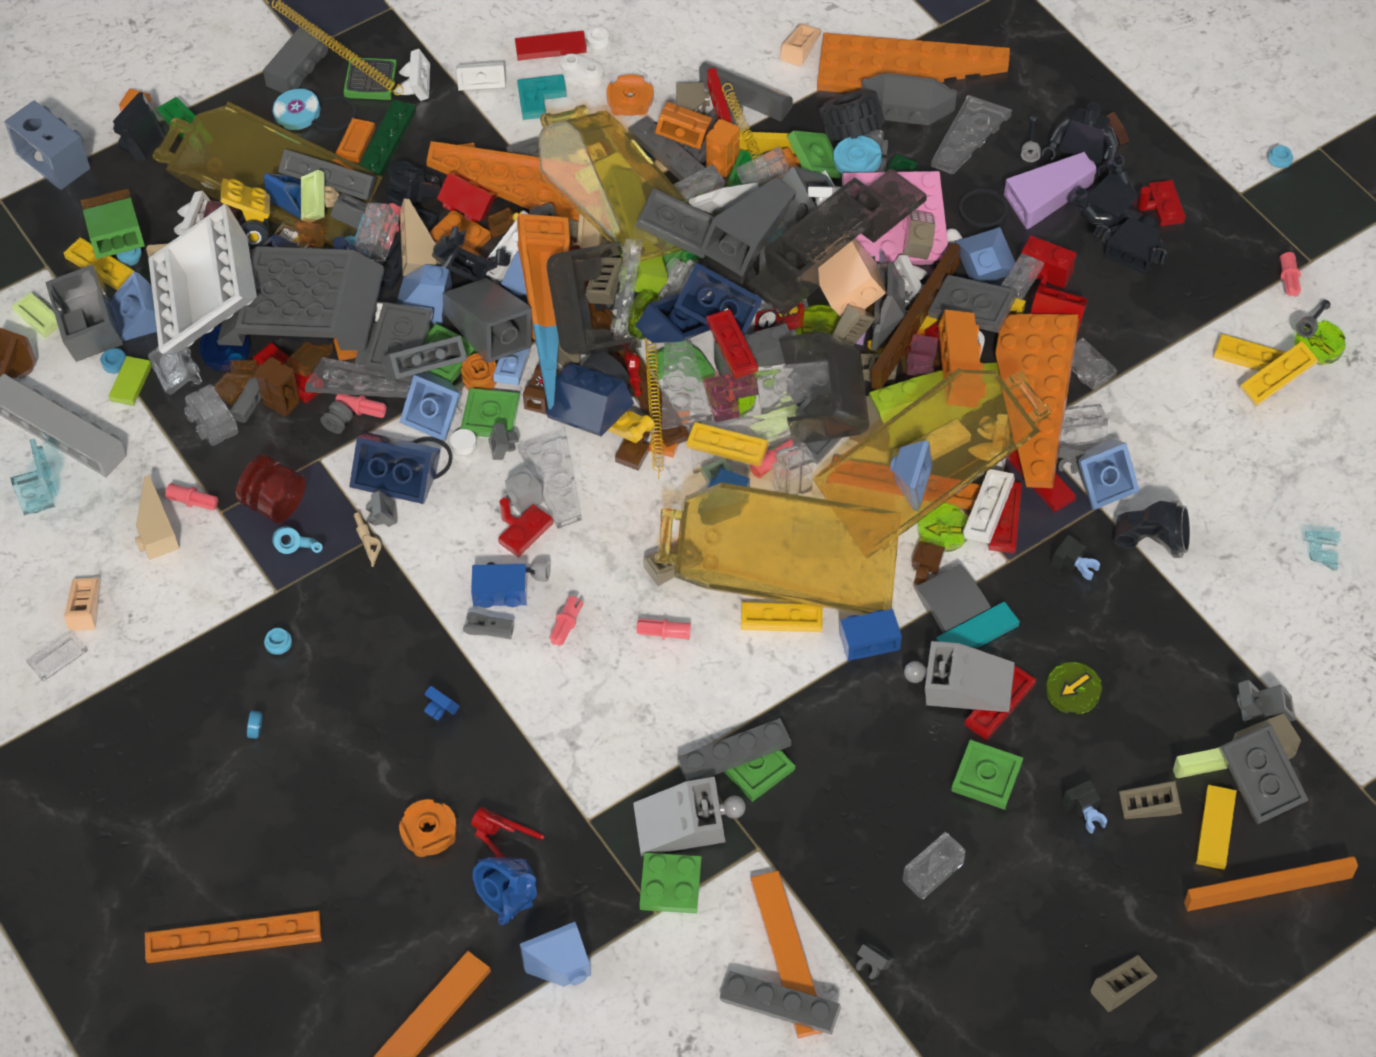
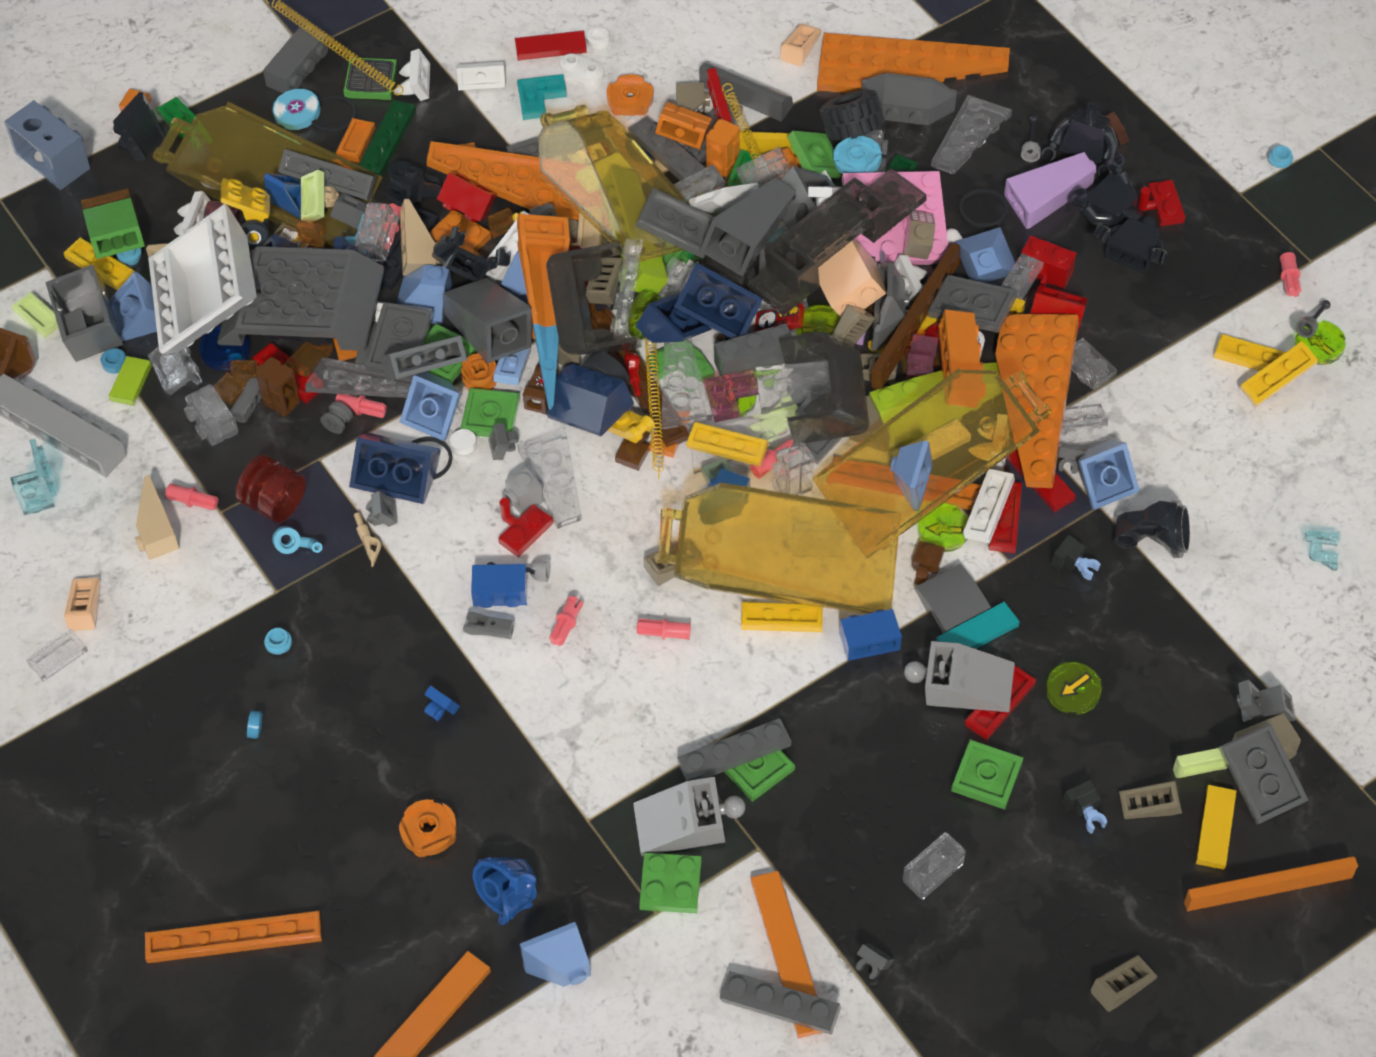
(490, 822): red plant -> none
(732, 344): red tile -> none

